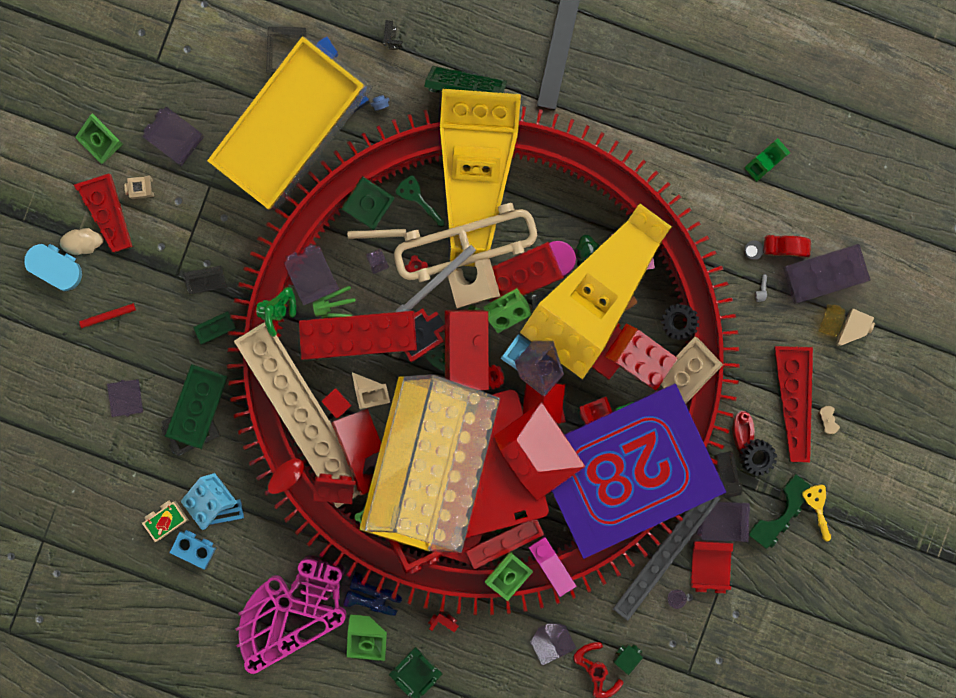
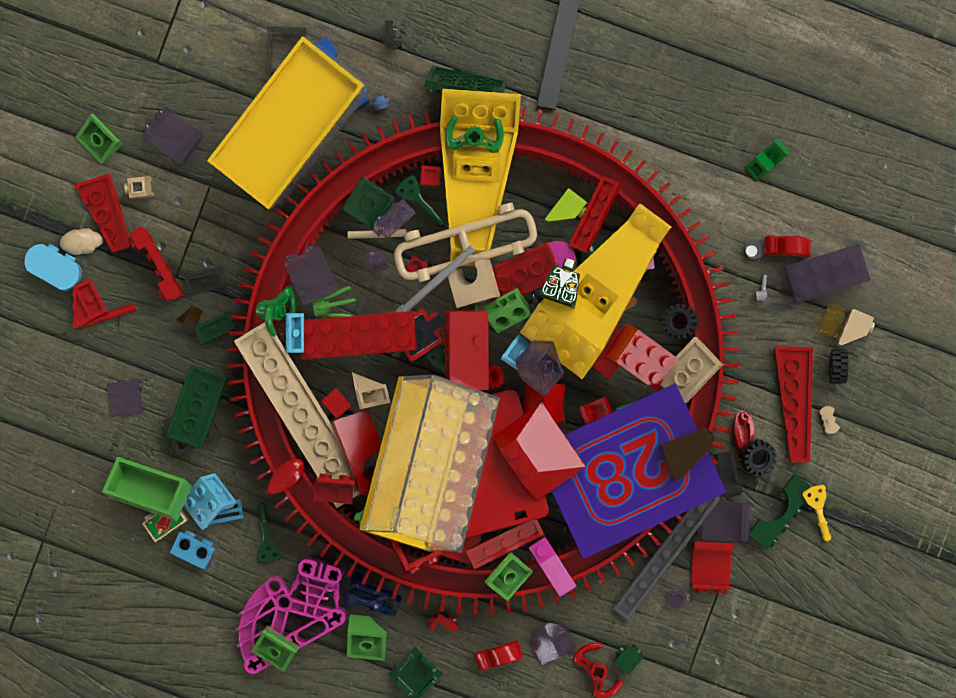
(86, 304): none -> red wing
(147, 488): none -> bright green piece
(169, 287): none -> red piece
(191, 316): none -> dark brown slope
(267, 542): none -> dark green piece
(275, 648): none -> bright green slope
(294, 332): none -> medium azure slope
(395, 218): none -> clear purple bracket
(430, 176): none -> red tile
(474, 136): none -> green piece
(498, 655): none -> red animal
(562, 284): none -> dark green torso
(567, 208): none -> lime slope
(594, 214): none -> red plate
(686, 451): none -> dark brown slope
(838, 366): none -> black tyre

